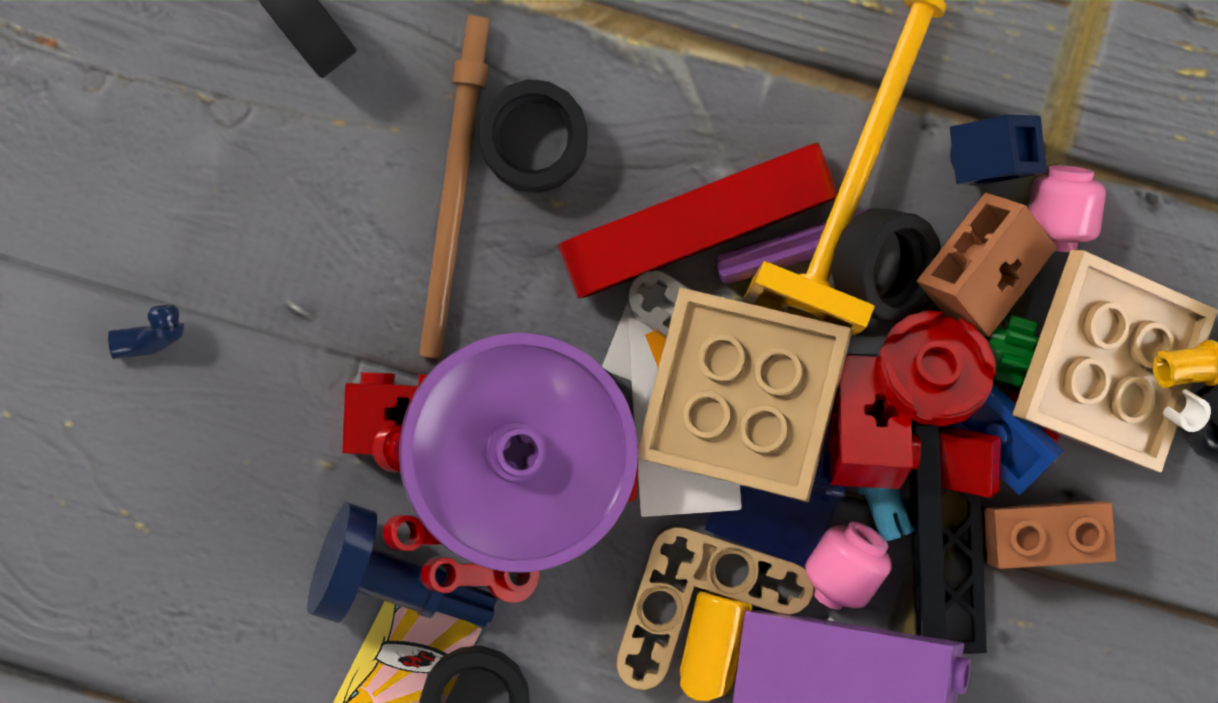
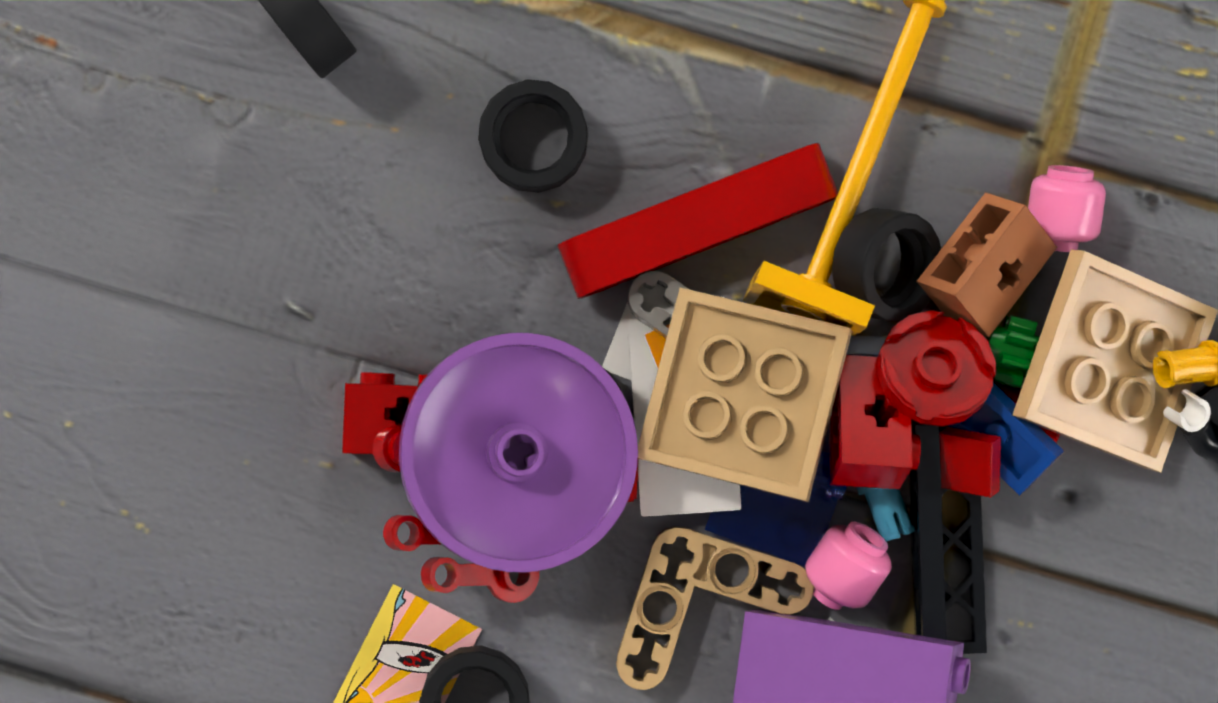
(147, 340): dark blue arm -> none
(352, 566): dark blue piece -> none
(469, 76): medium nougat bar -> none
(712, 646): yellow arm -> none
(780, 251): medium lavender axle -> none
(997, 149): dark blue brick -> none
(1049, 534): nougat brick -> none

